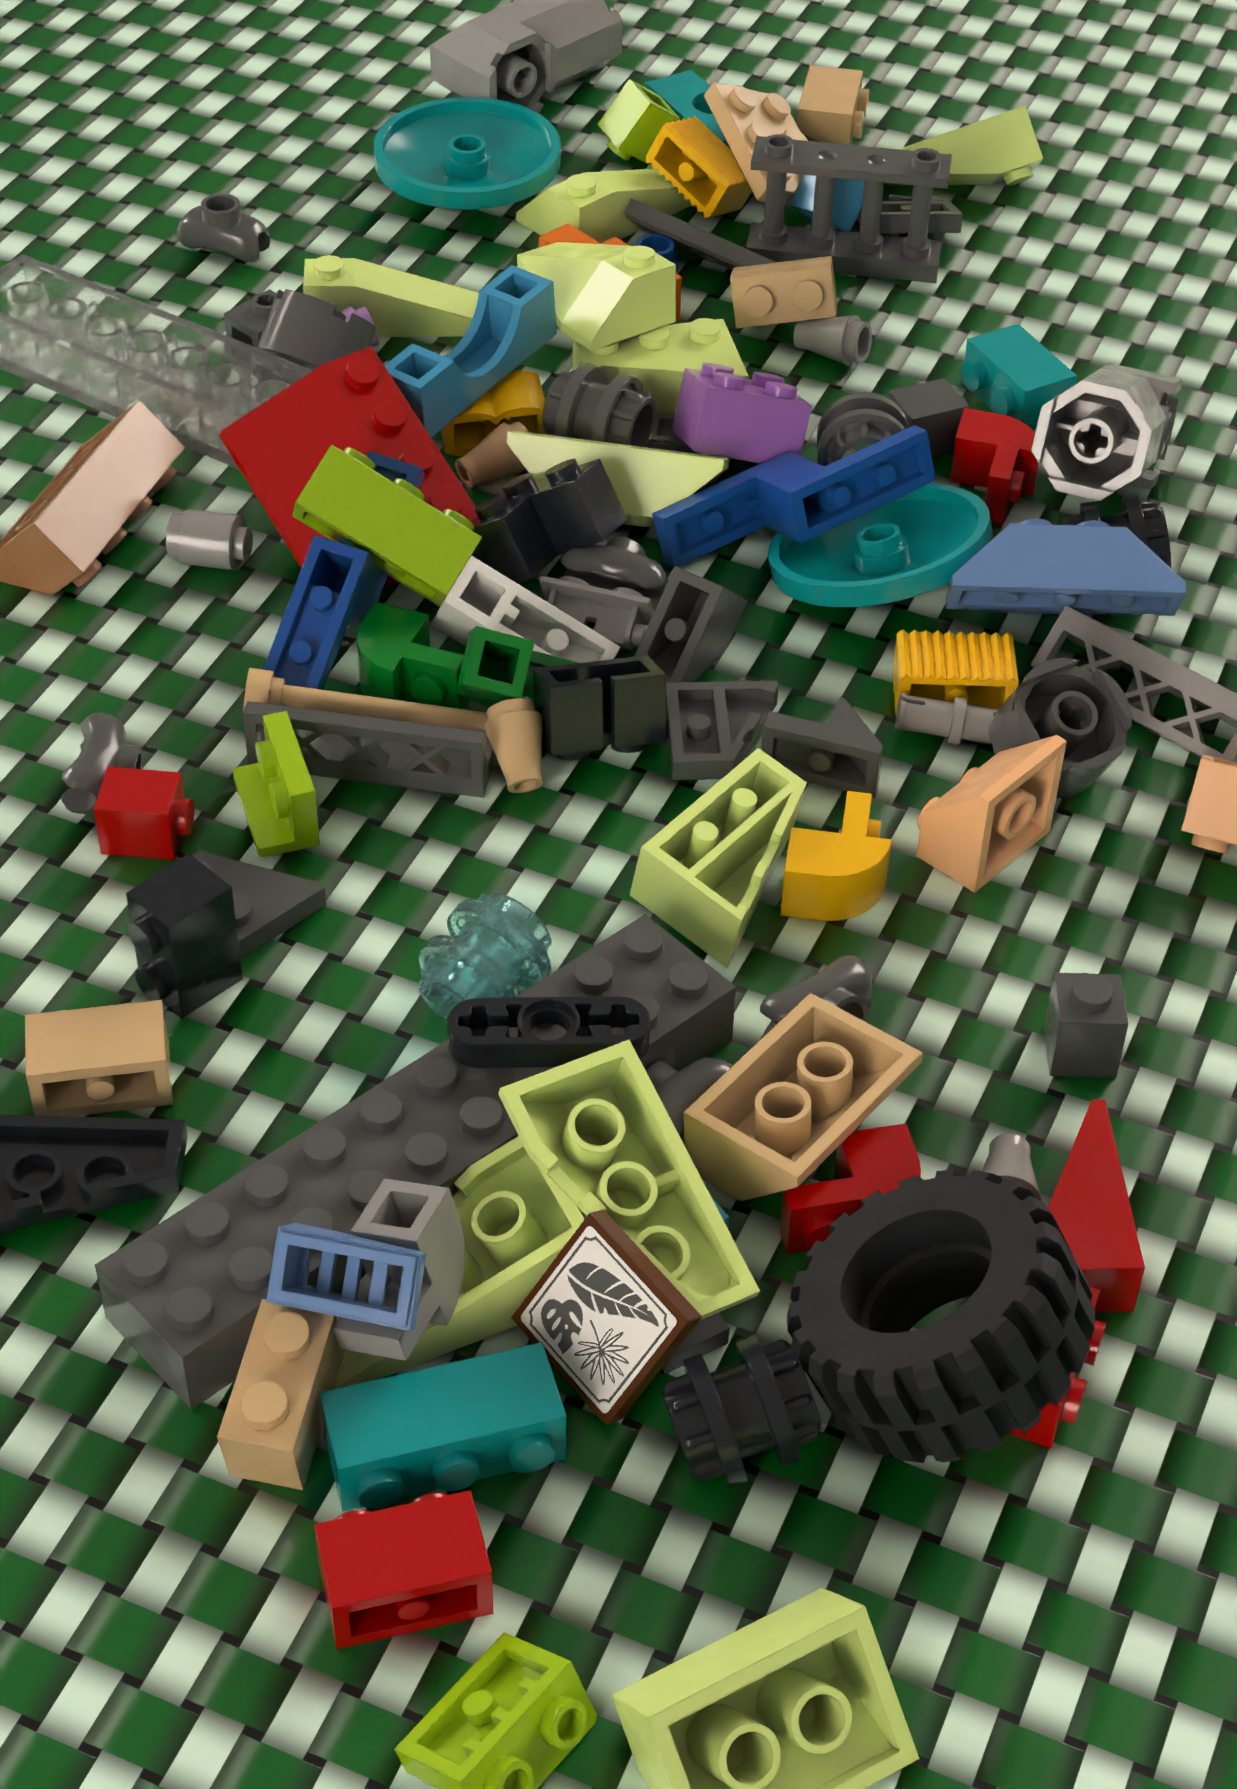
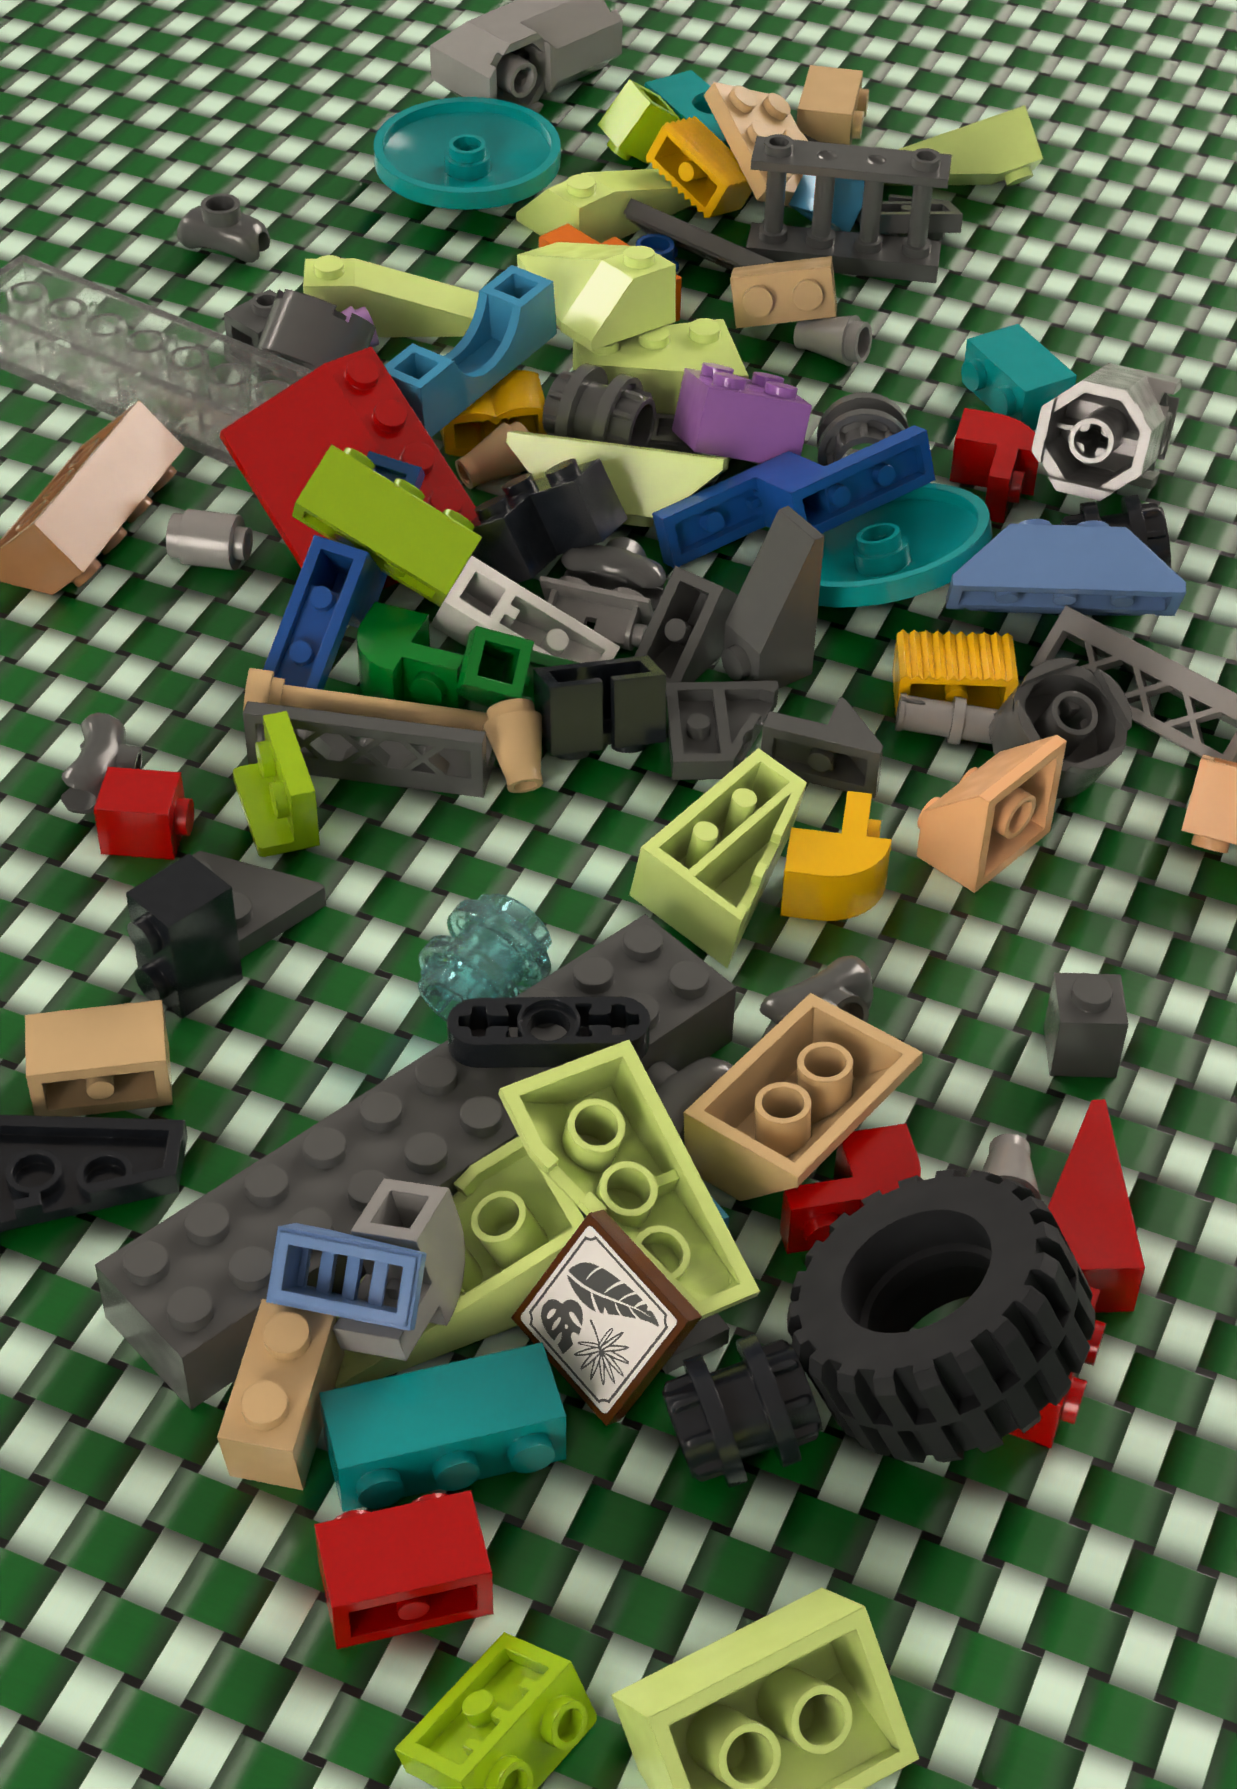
(777, 608): none -> dark grey slope
(934, 408): dark grey brick -> none

